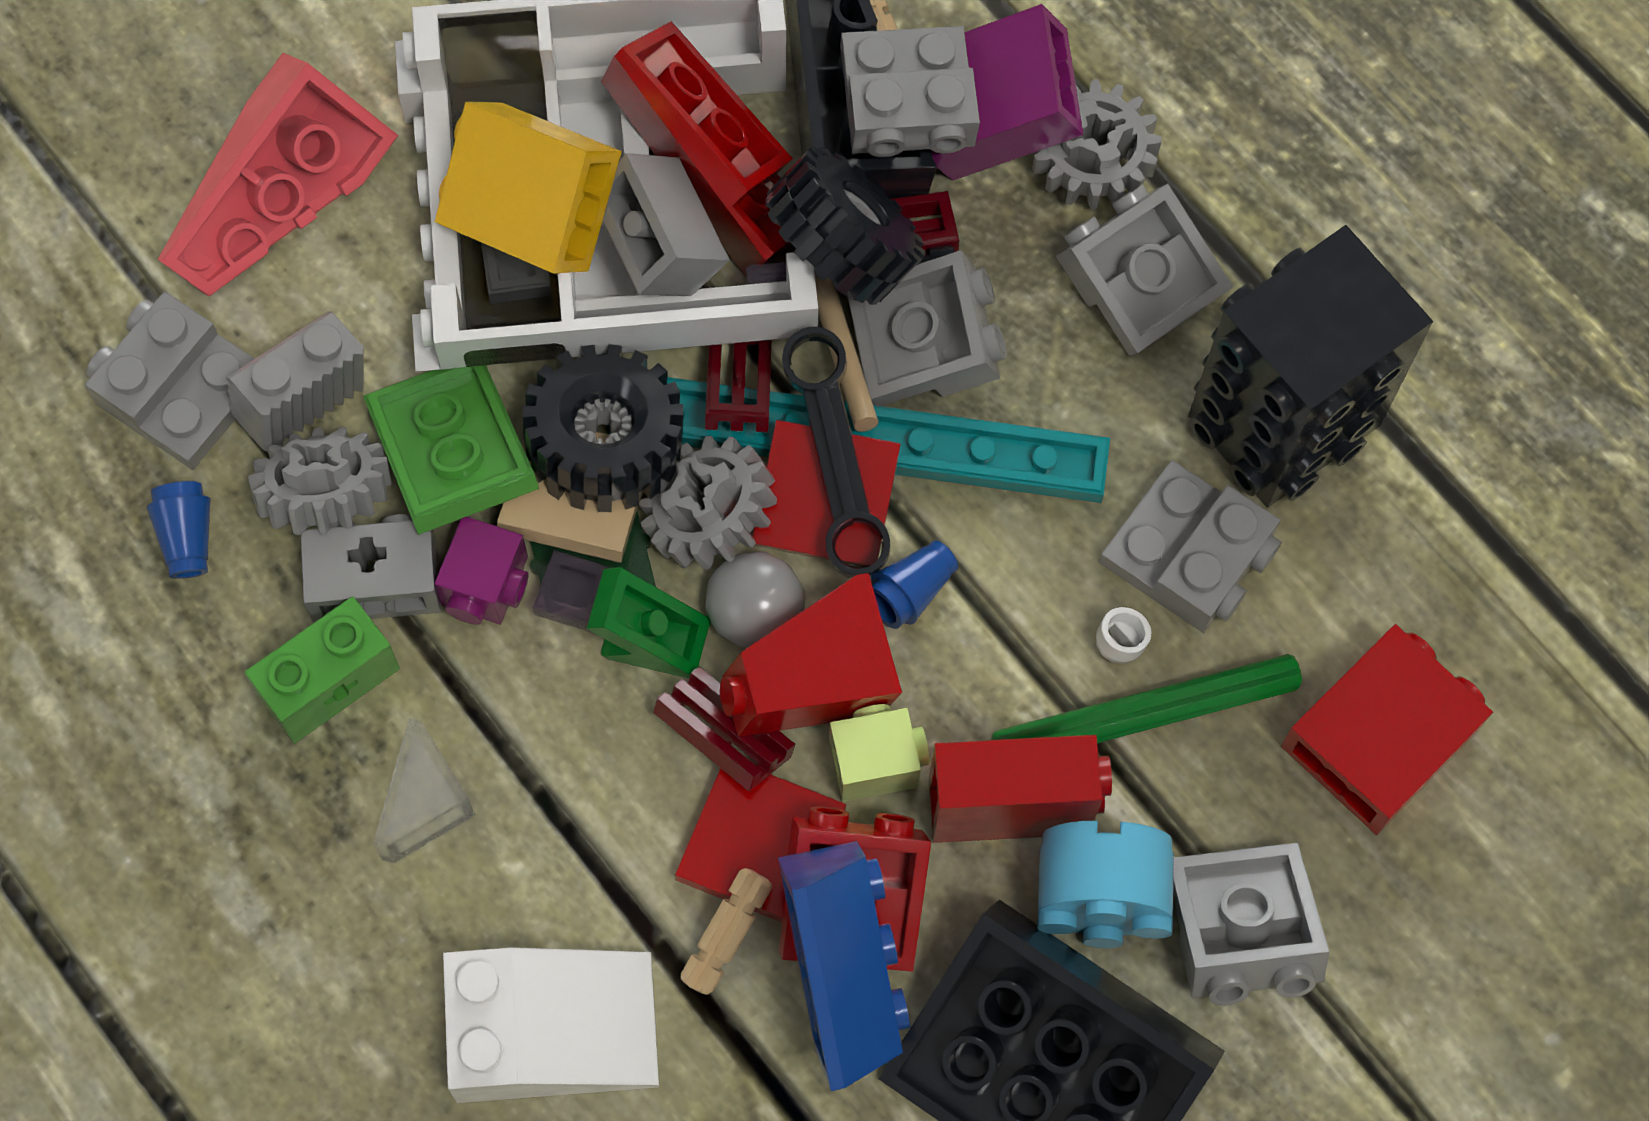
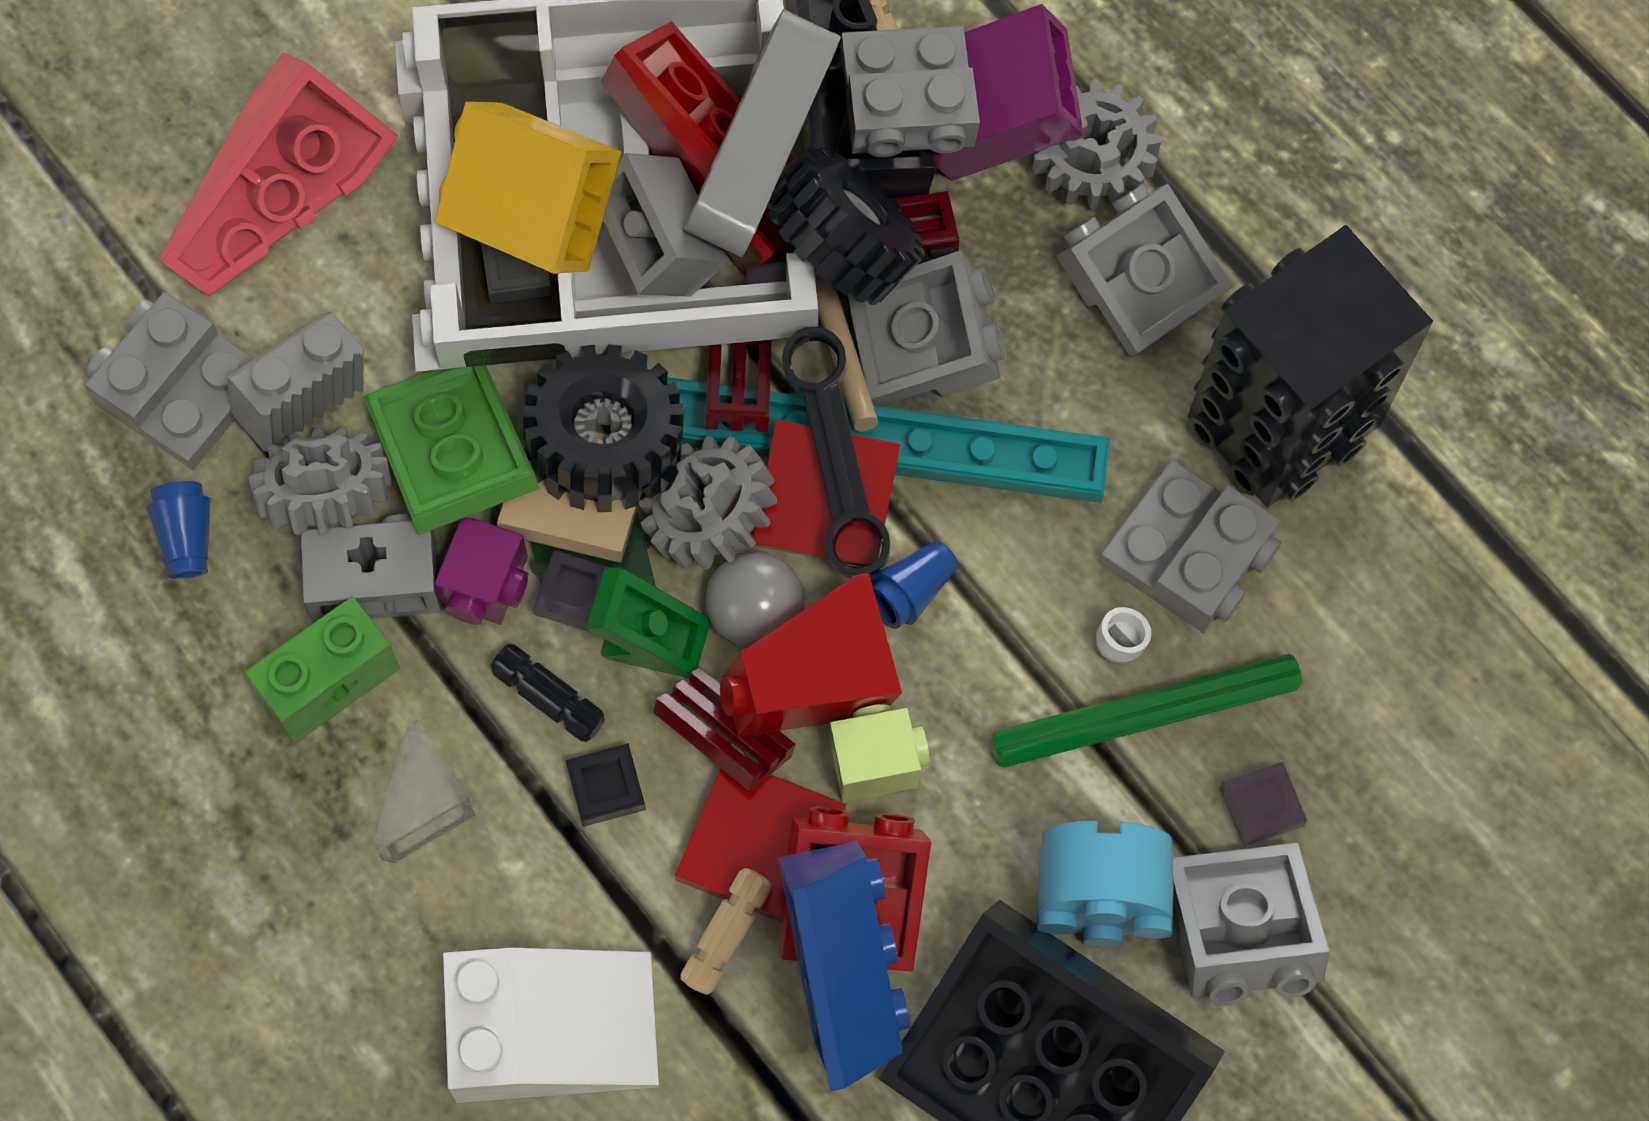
(547, 692): none -> black axle
(605, 785): none -> black tile
(762, 132): none -> light grey beam
(1015, 786): red brick -> none
(1263, 804): none -> tile
(1387, 727): red brick -> none

